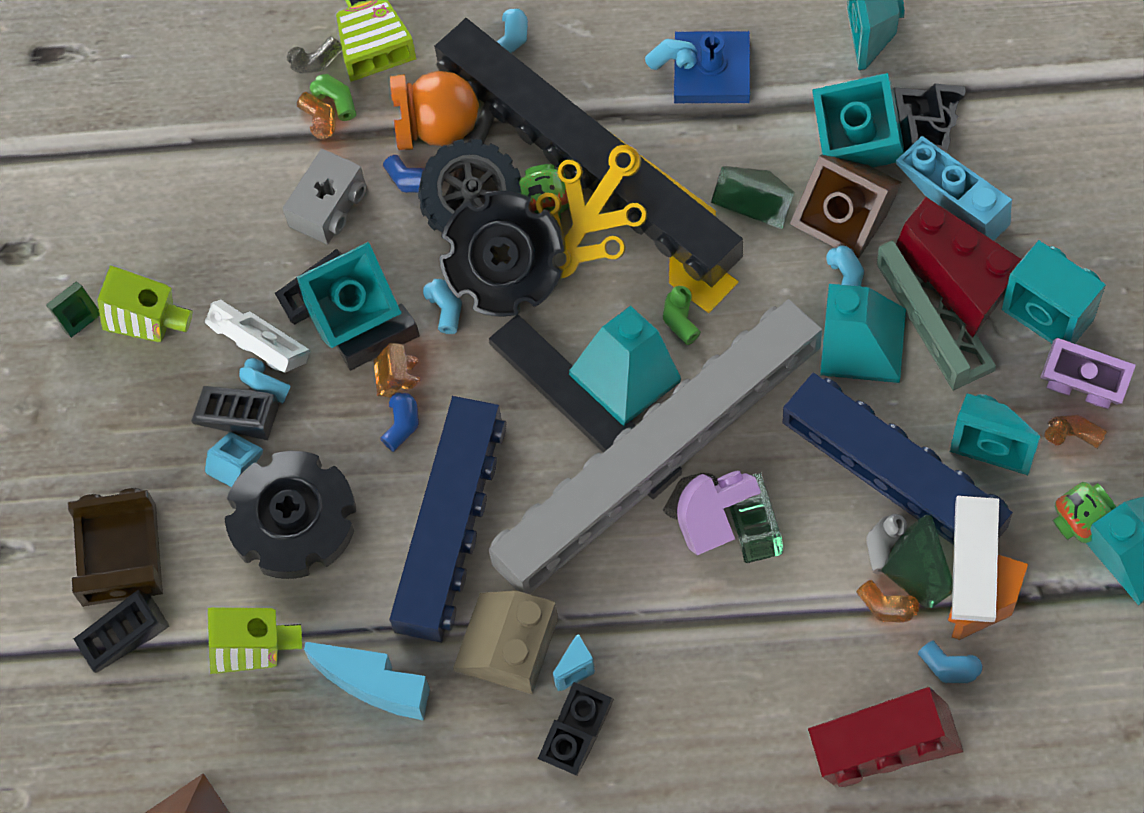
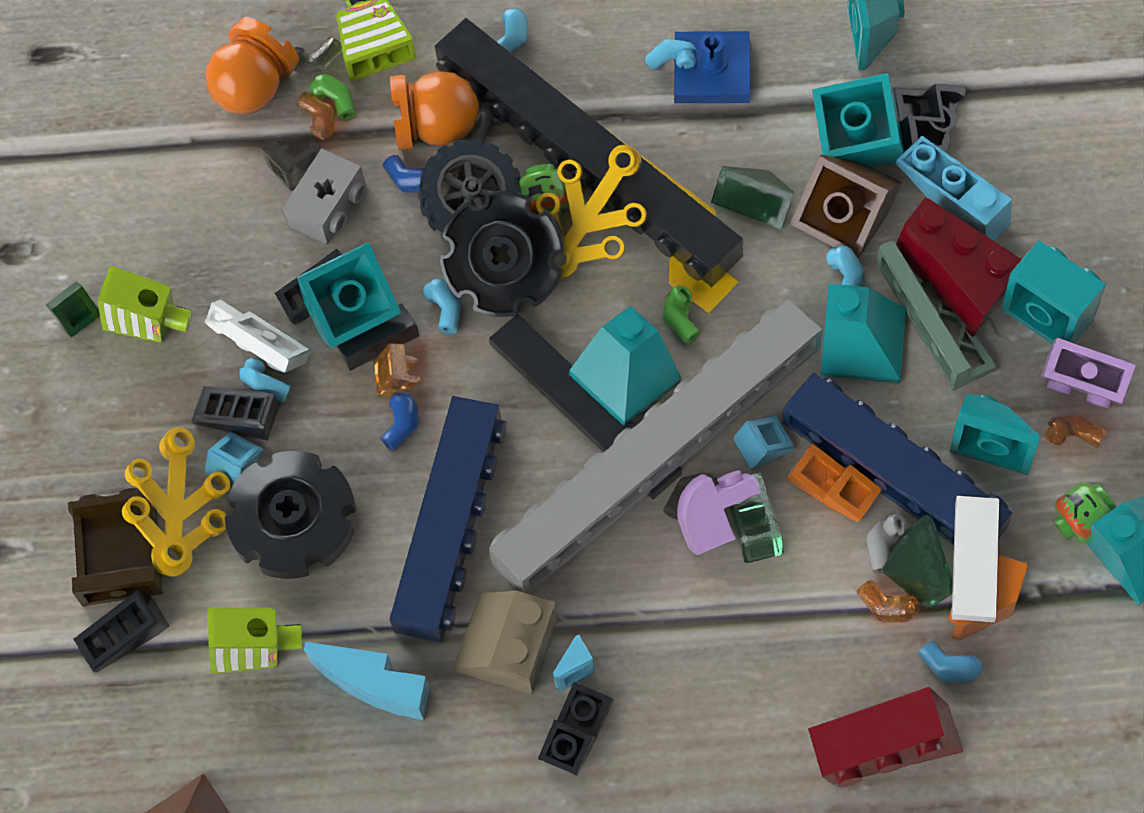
(173, 506): none -> yellow plant
(247, 70): none -> orange tile
(291, 163): none -> clear smoke panel
(763, 441): none -> medium azure slope
(833, 485): none -> orange slope

